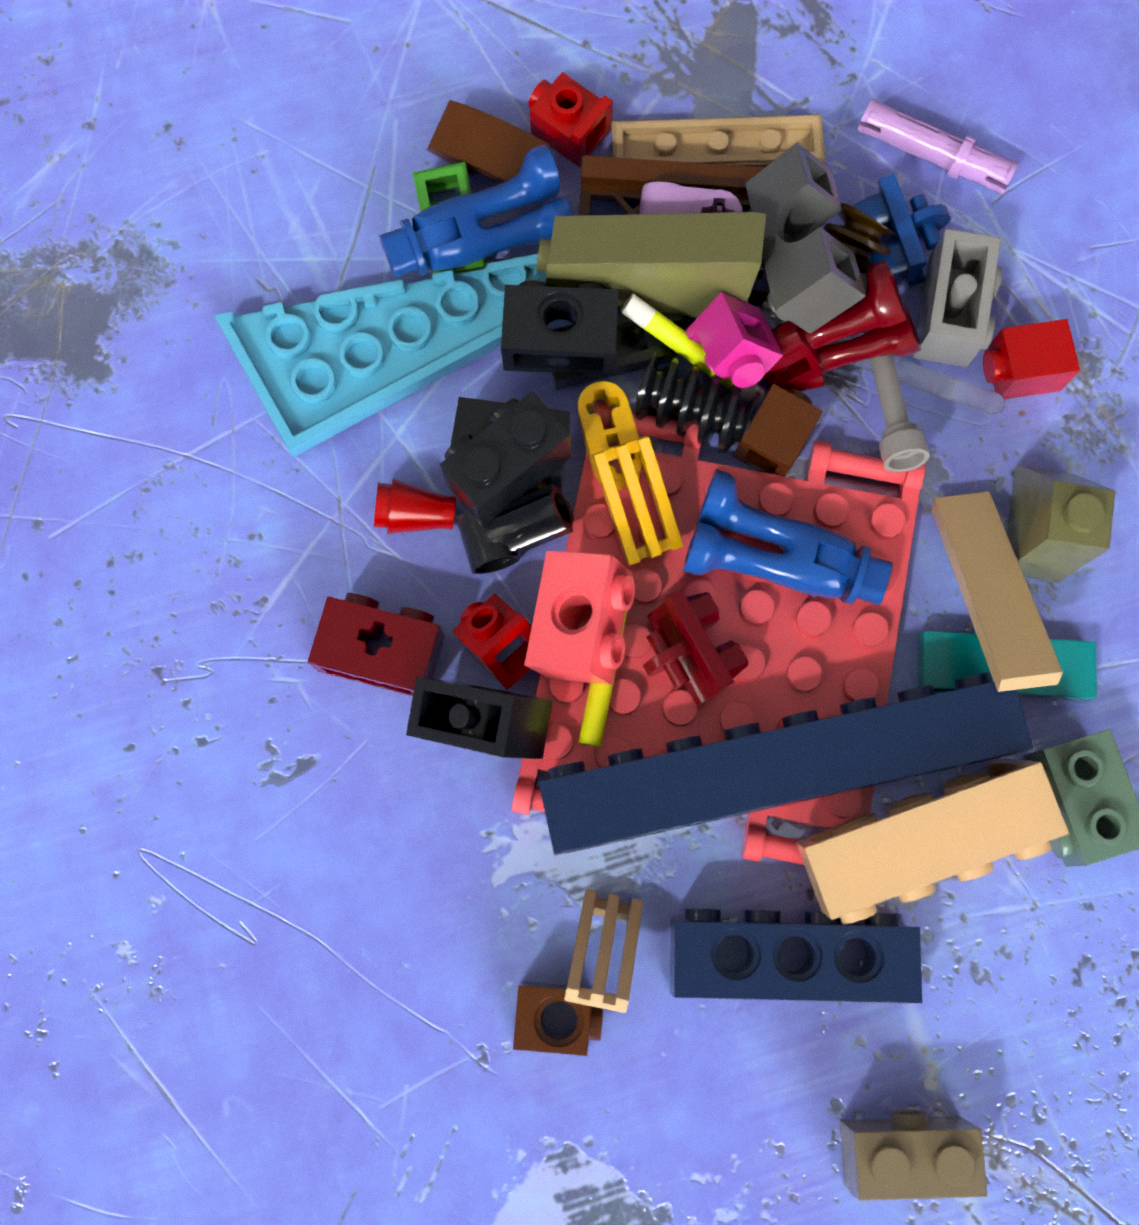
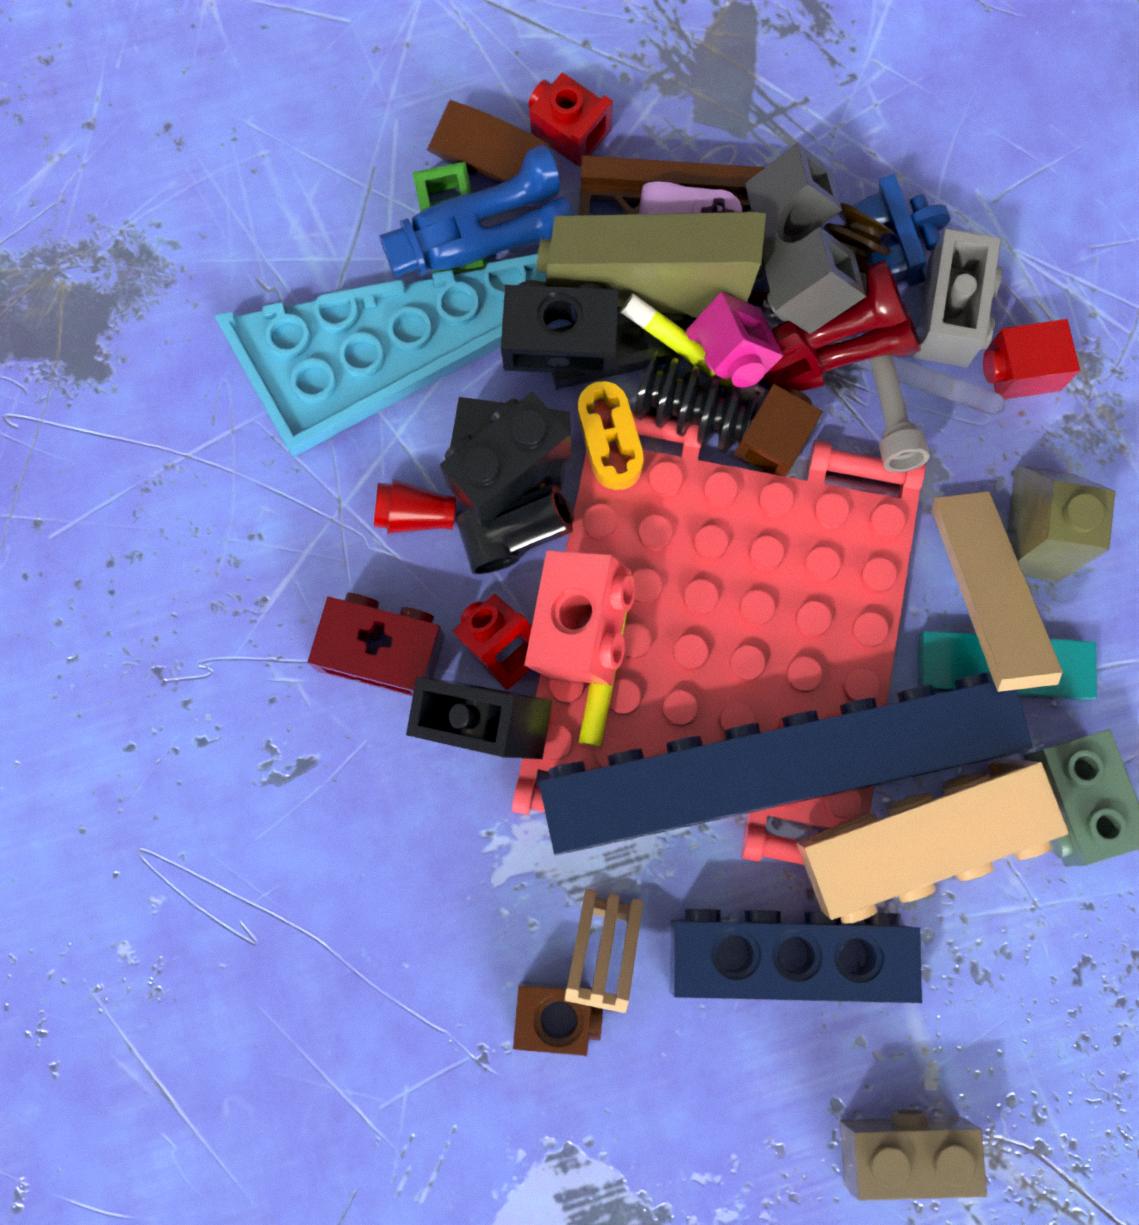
(652, 546): yellow tile -> none
(686, 649): dark red hips -> none
(718, 140): tan tile -> none
(812, 557): blue piece -> none
(939, 147): lavender pin -> none

